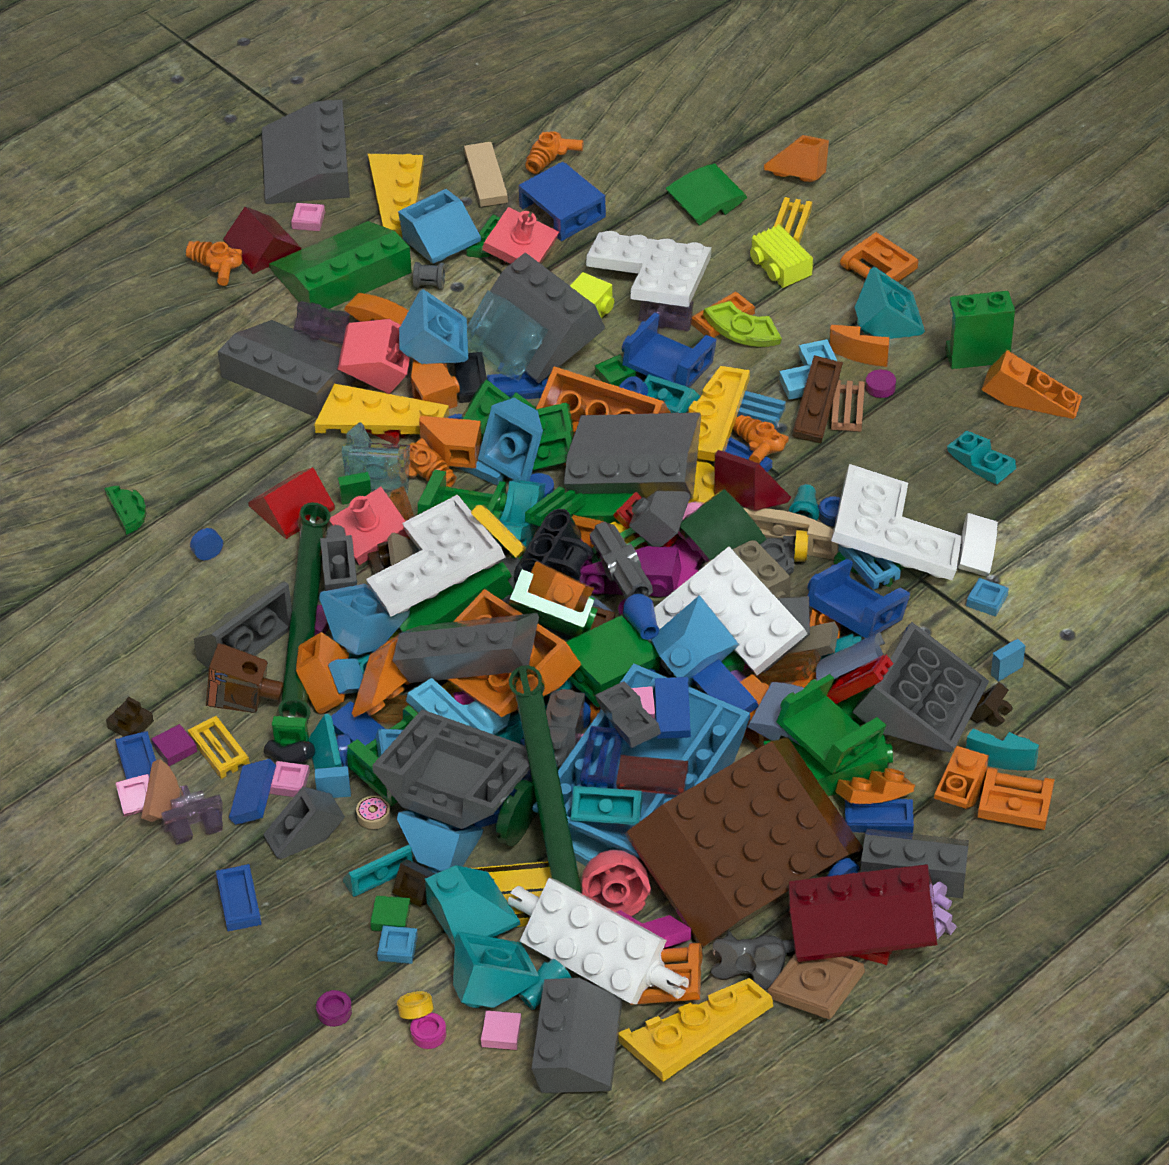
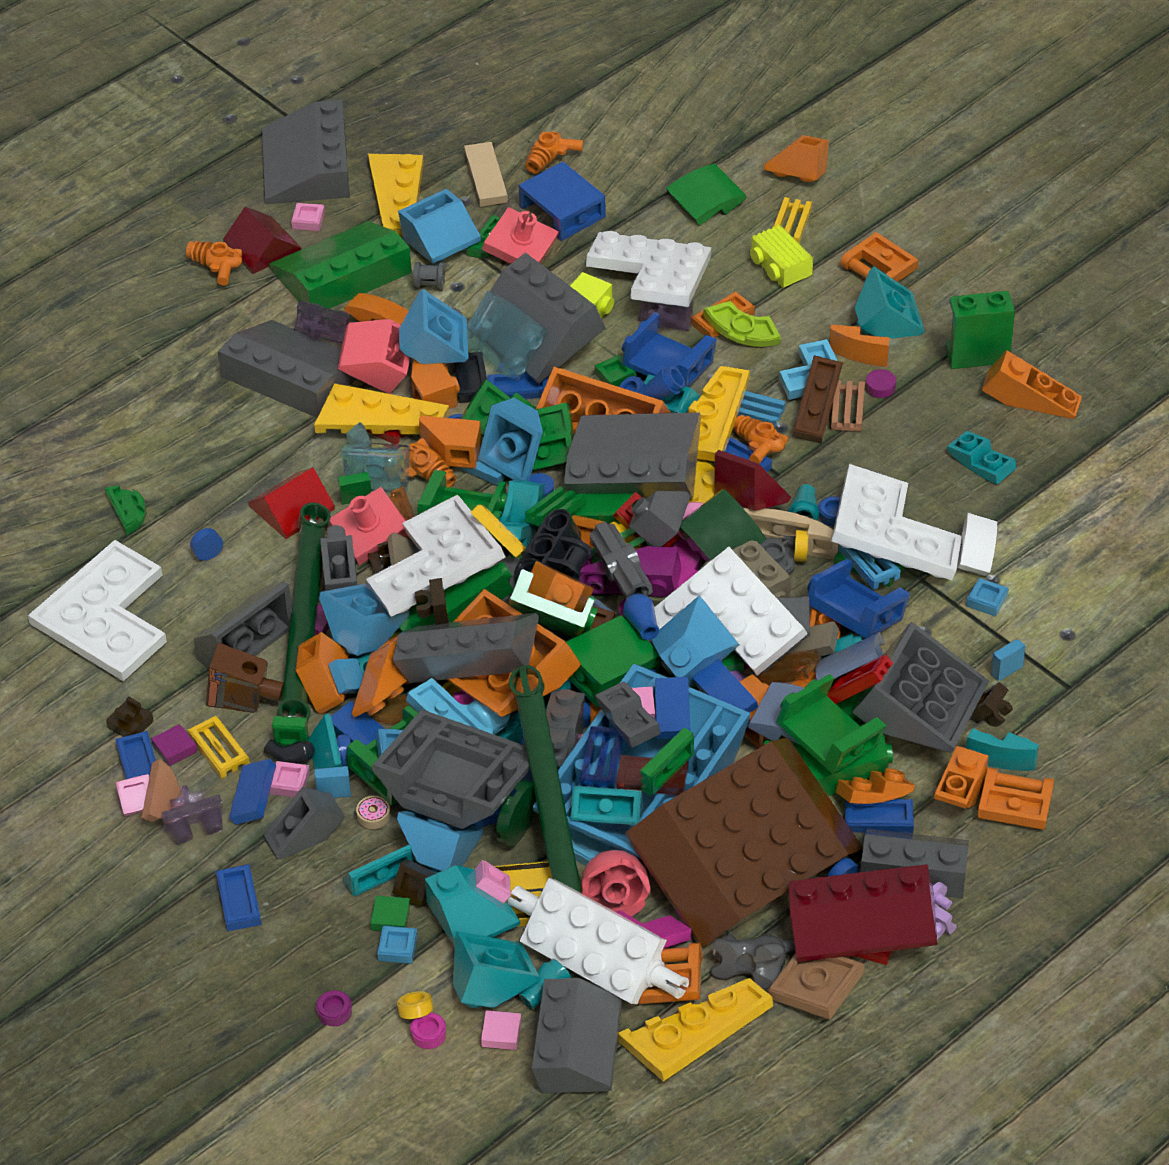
(92, 616): none -> white plate
(435, 602): none -> dark brown tile
(493, 881): none -> bright pink tile
(664, 384): none -> blue cone
(667, 762): none -> green tile

